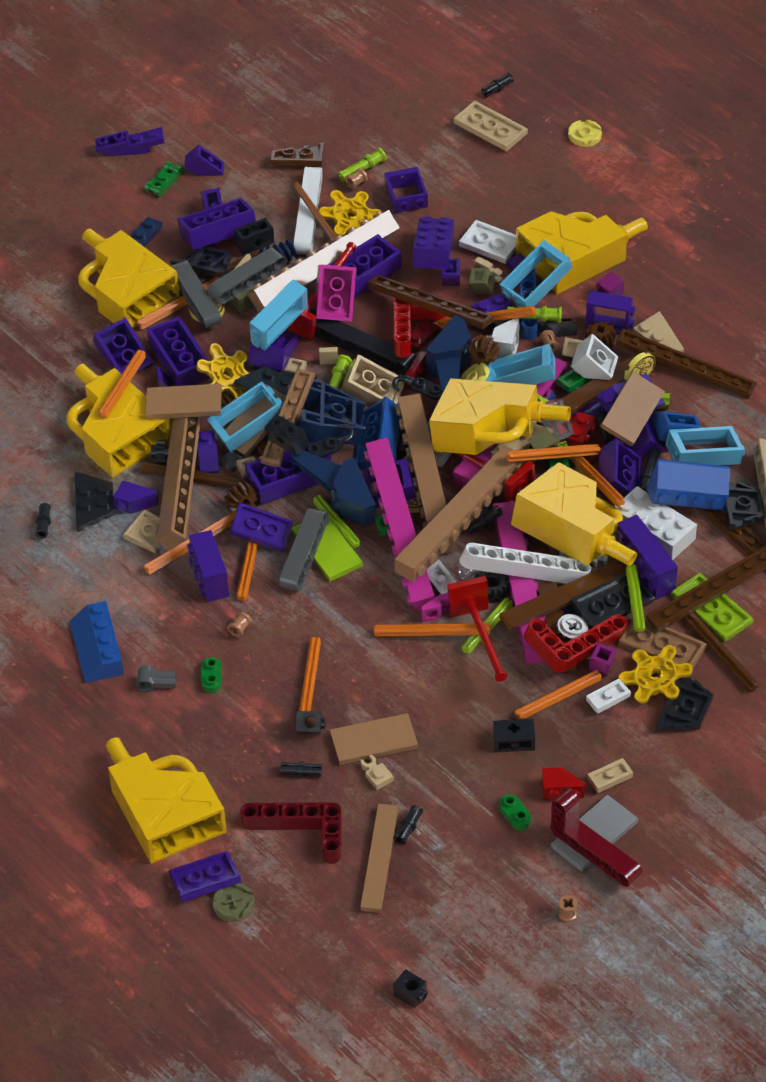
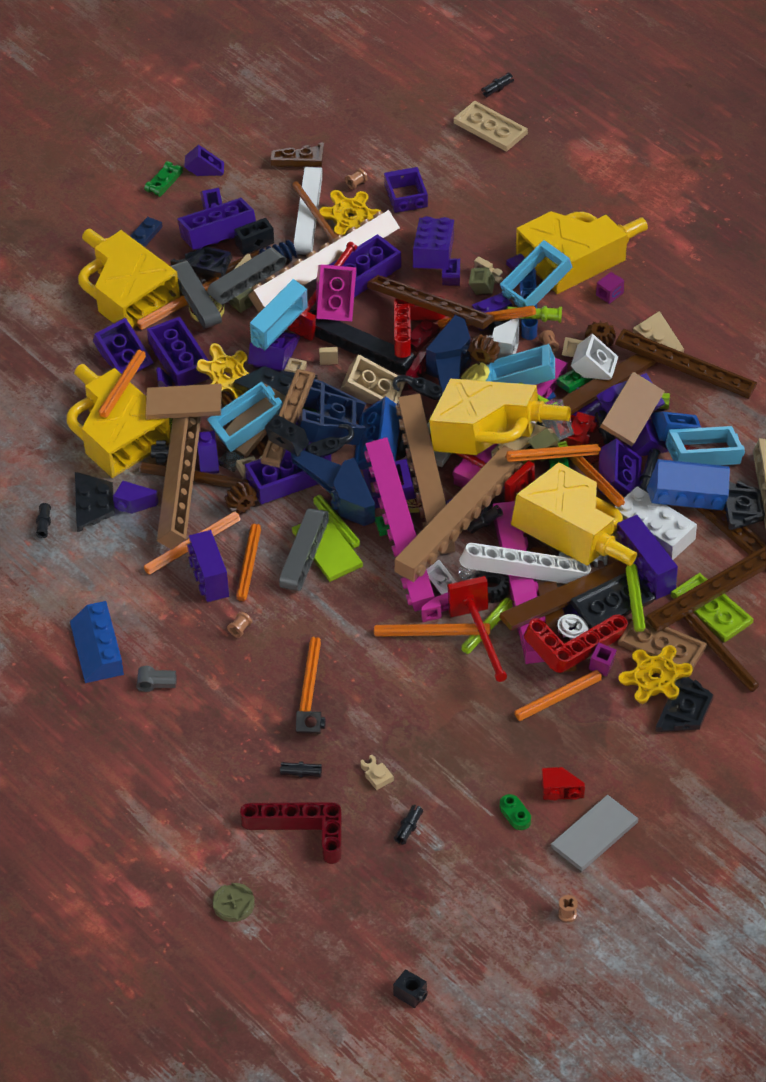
(125, 144): dark purple slope -> none
(144, 531): tan tile -> none
(162, 806): yellow piece -> none
(205, 876): dark purple tile -> none
(211, 673): green plate -> none
(261, 527): dark purple tile -> none
(340, 370): lime pin -> none
(368, 161): lime pin -> none
(373, 738): medium nougat tile -> none
(379, 858): medium nougat tile -> none
(489, 241): white plate -> none
(514, 735): black brick -> none
(567, 327): black slope -> none
(585, 133): light yellow tile -> none
(588, 843): dark red beam -> none
(608, 696): white plate -> none
(610, 775): tan plate -> none
(614, 302): dark purple window -> none
(641, 364): light yellow tile -> none

